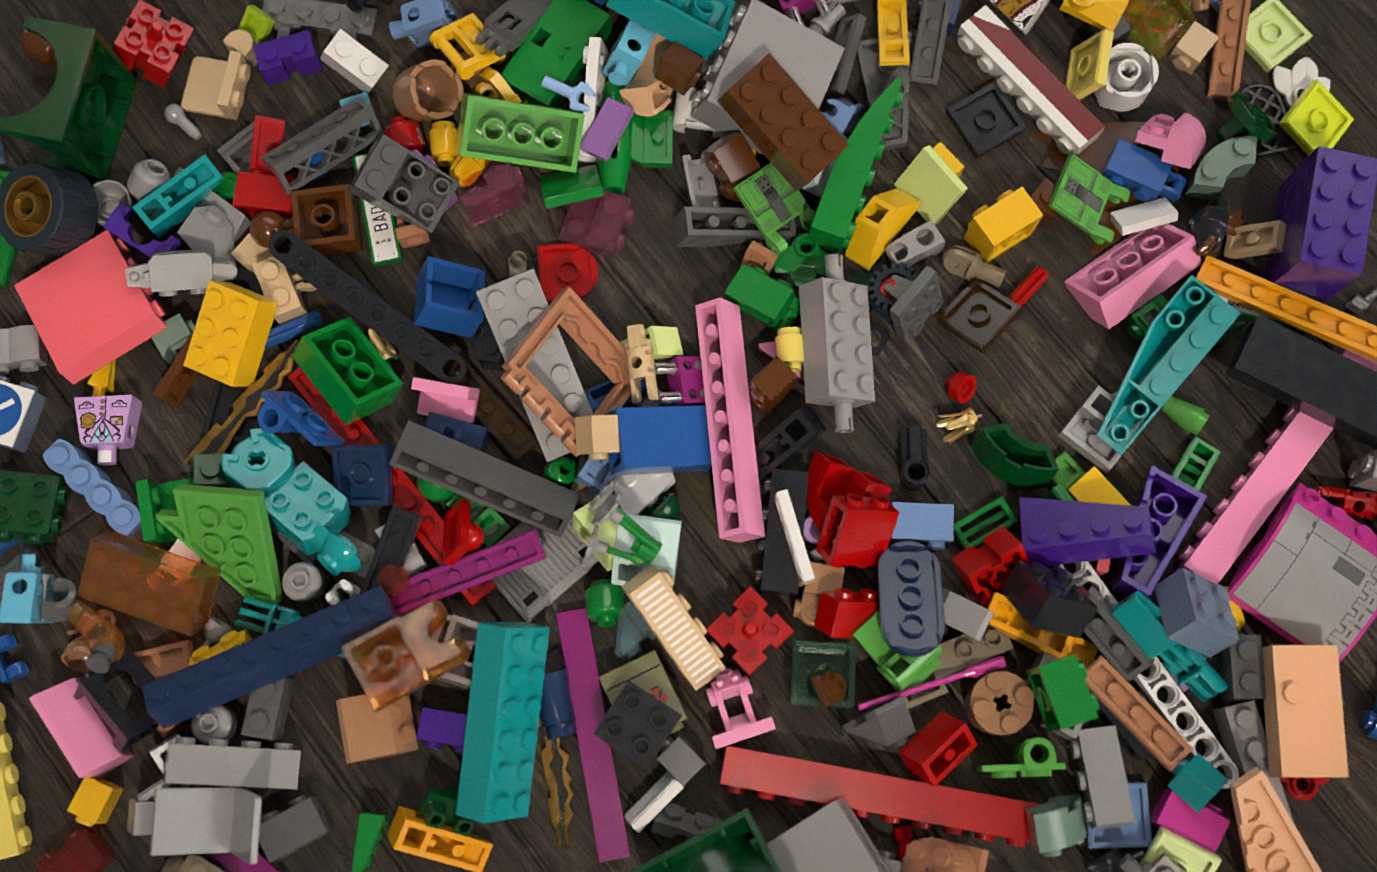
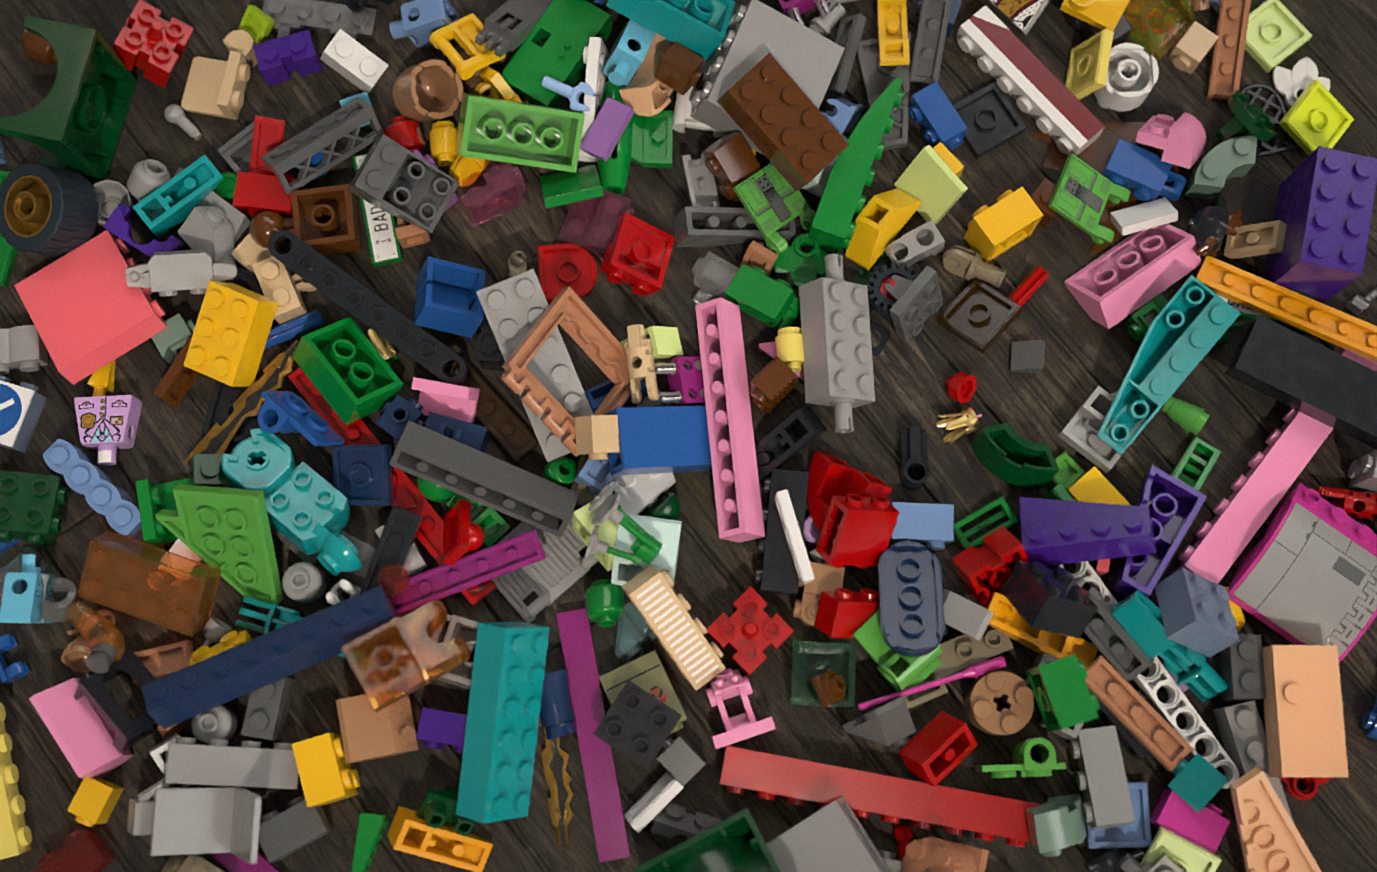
(324, 770): none -> yellow brick
(397, 414): none -> dark blue brick
(638, 255): none -> red plate
(713, 277): none -> clear brick
(937, 117): none -> blue brick
(1027, 356): none -> dark grey slope

